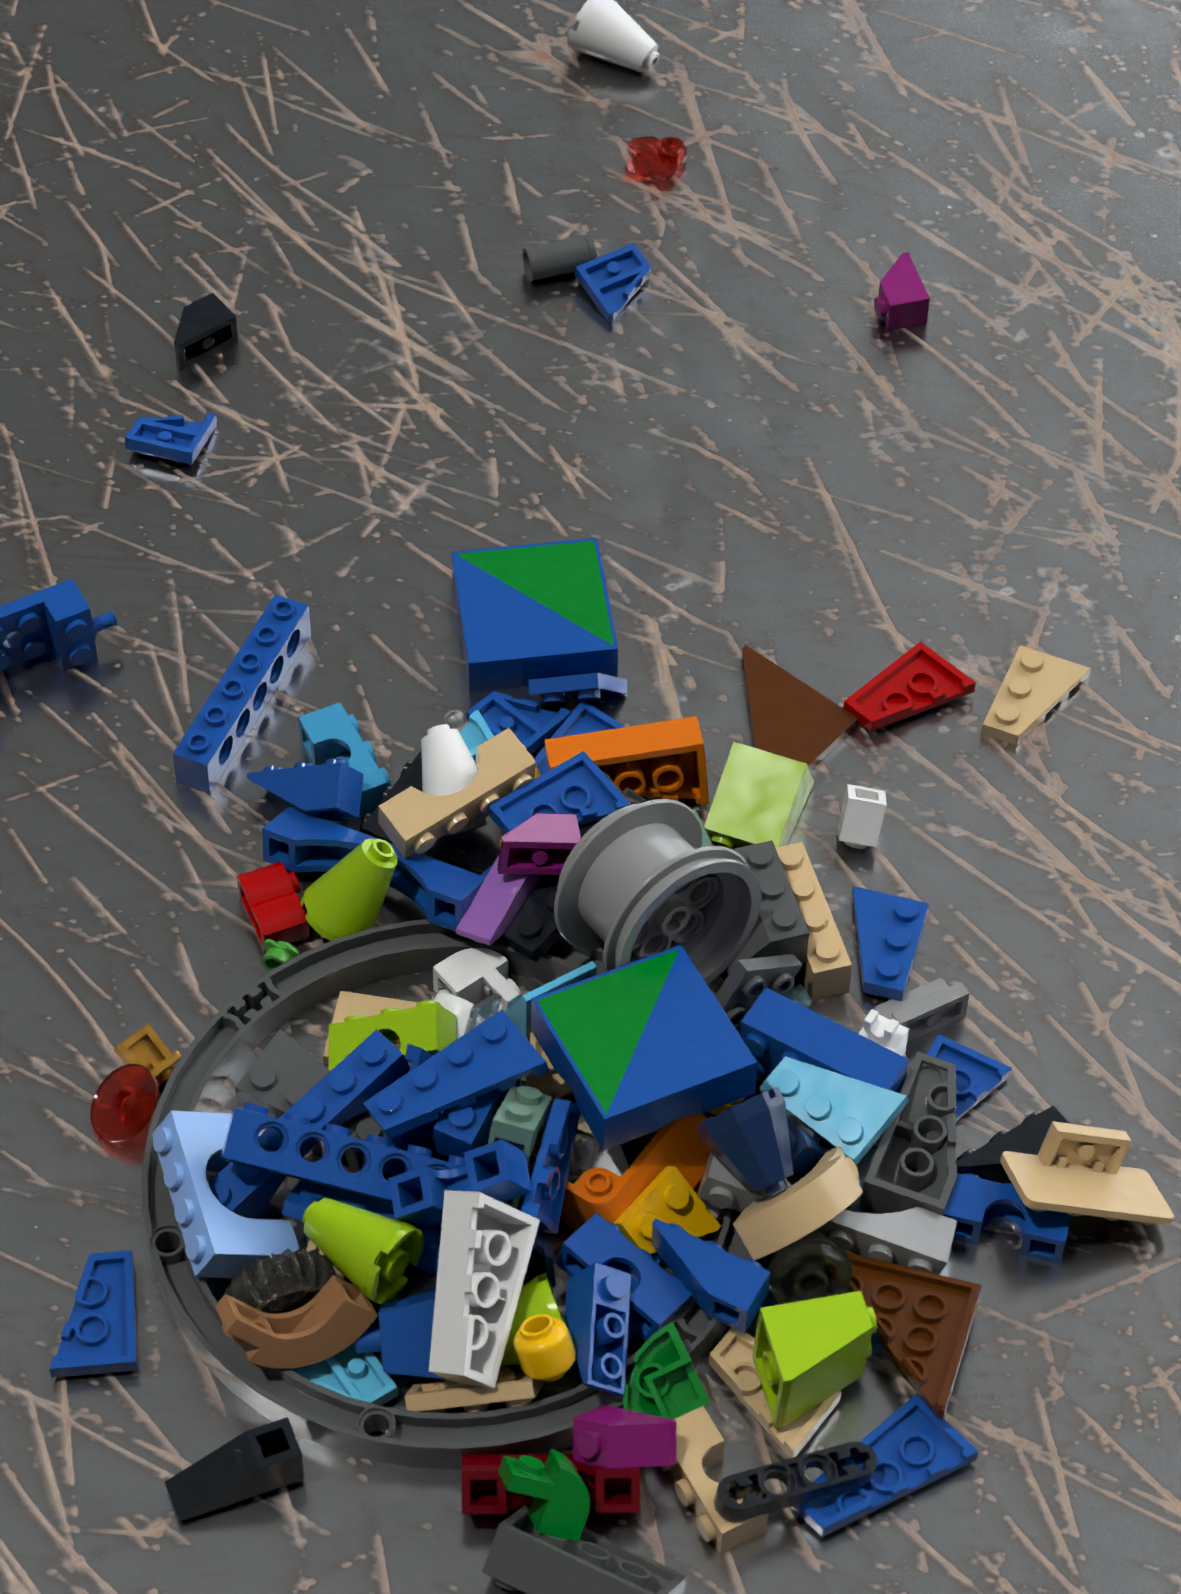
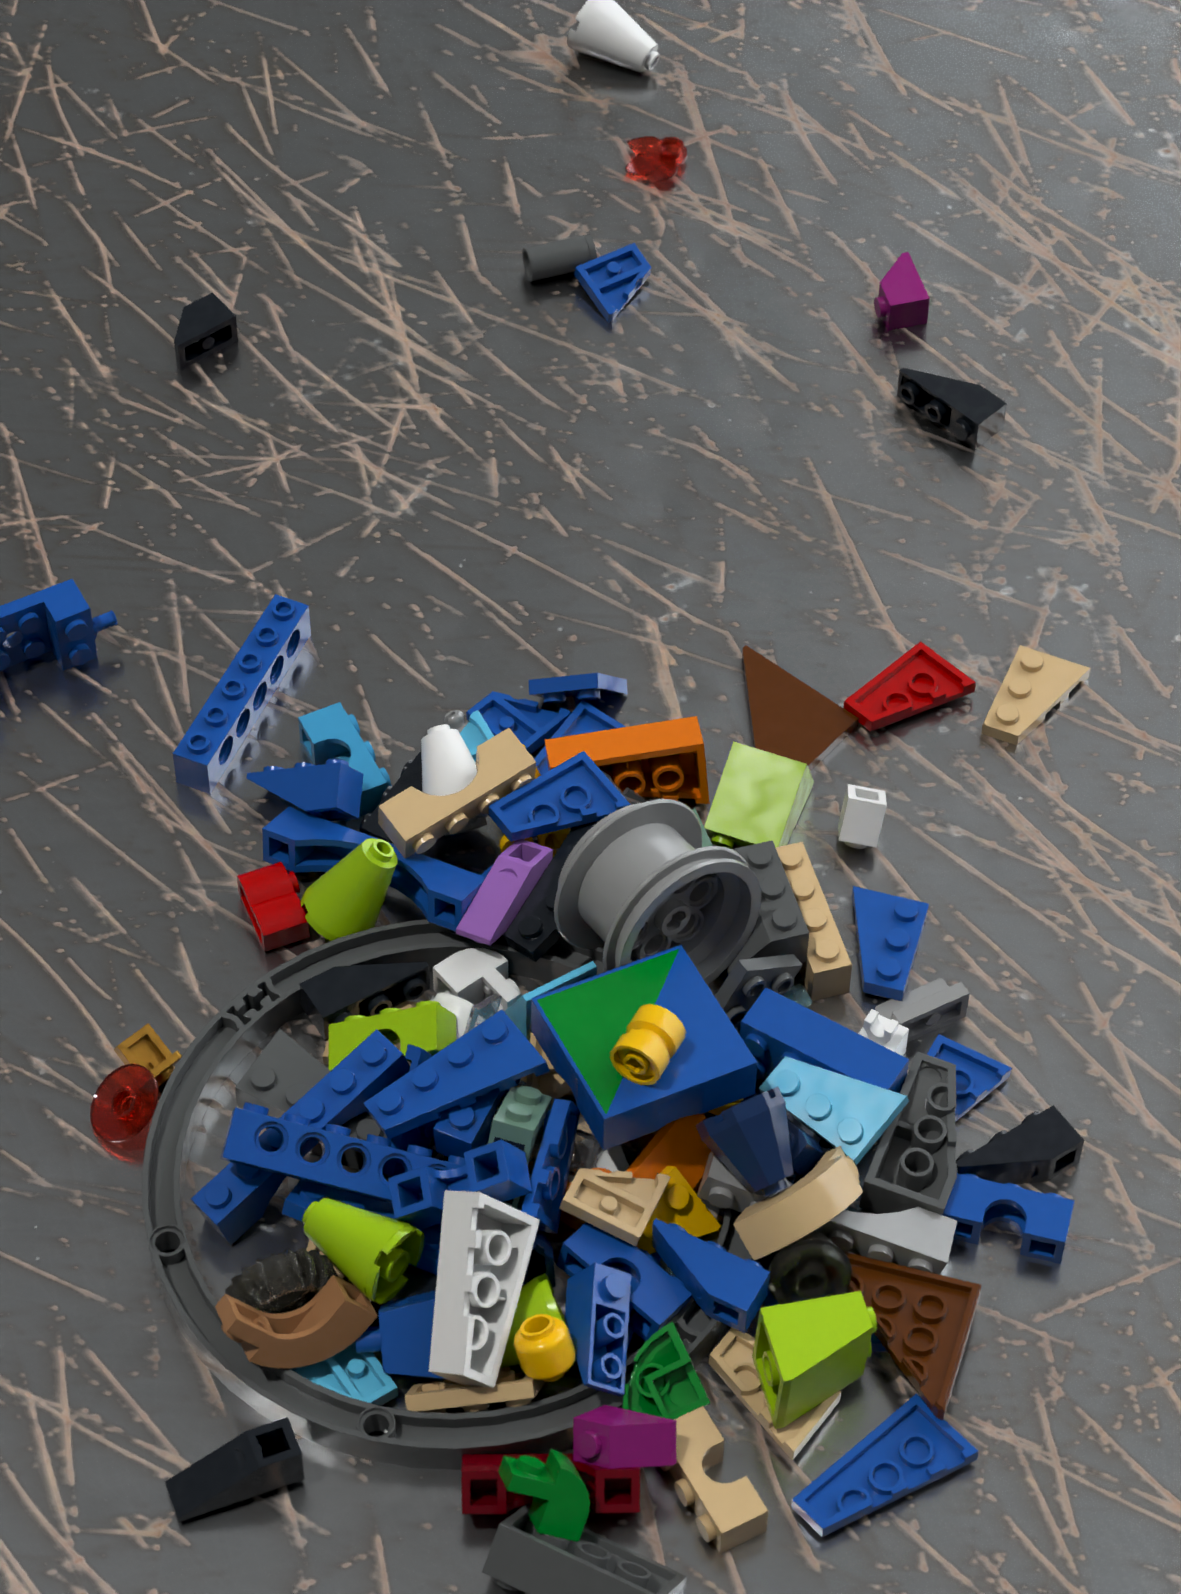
(102, 1321): blue wing -> none
(170, 437): blue wing -> none
(214, 1236): light blue arch -> none
(277, 953): bright green plate -> none
(361, 991): none -> black slope
(533, 613): blue tile -> none
(539, 845): magenta slope -> none
(614, 1201): none -> tan wing
(648, 1044): none -> yellow wheel
(793, 1476): black beam -> none
(956, 405): none -> black slope
(1083, 1176): tan bracket -> none

